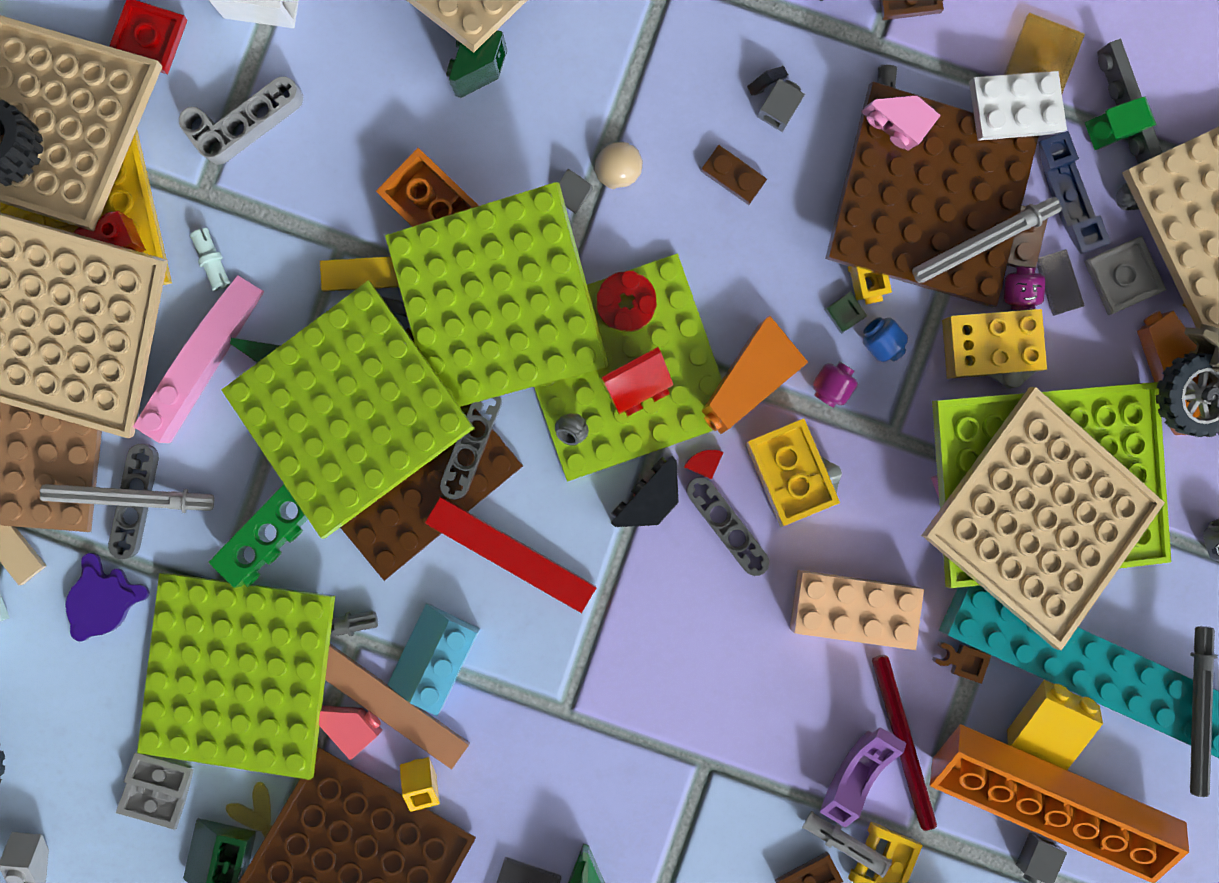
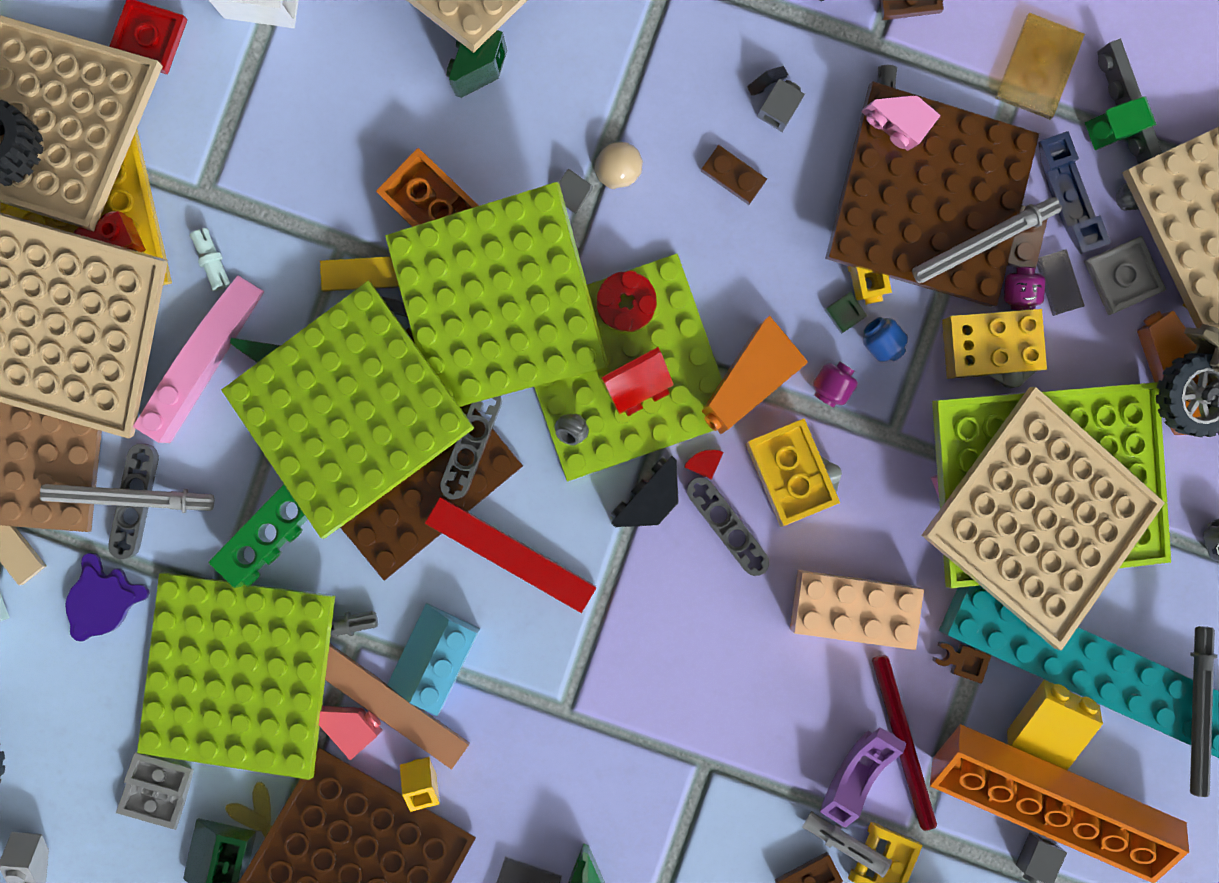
(244, 114): light grey beam -> none
(1017, 105): white plate -> none

